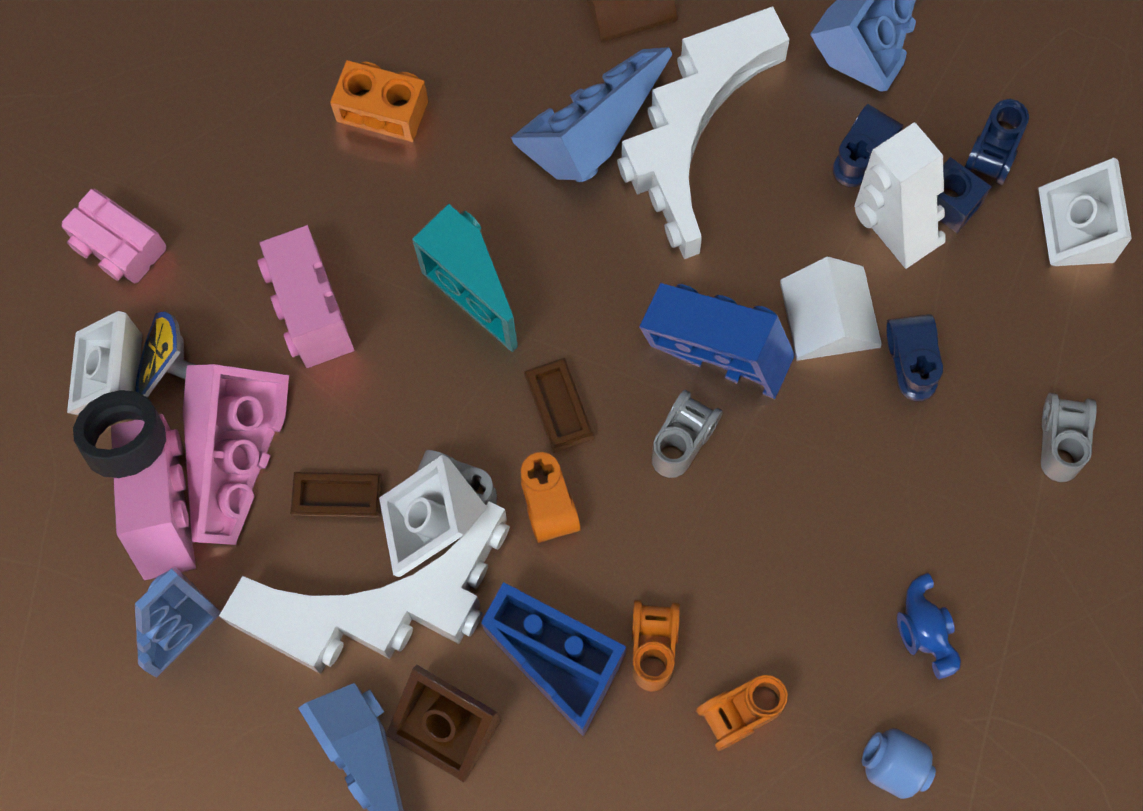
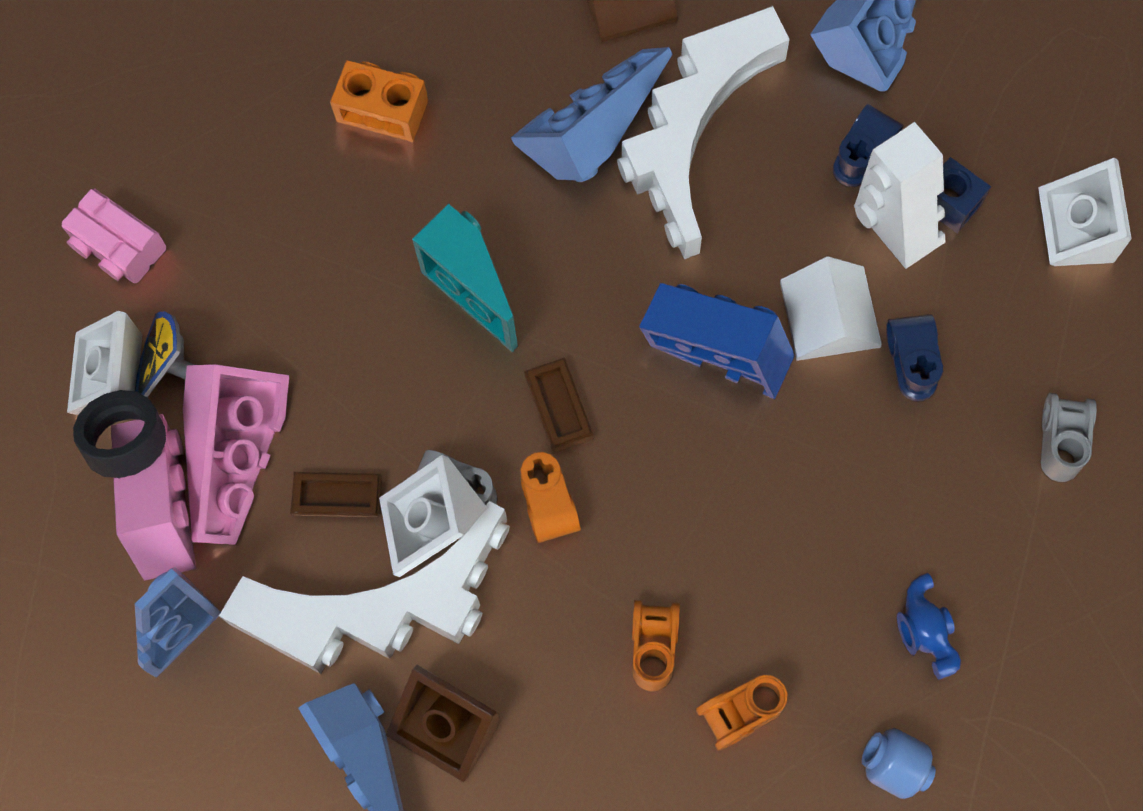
(304, 297): bright pink wedge -> none
(555, 652): blue wedge -> none
(687, 428): light grey piece -> none
(998, 146): dark blue piece -> none

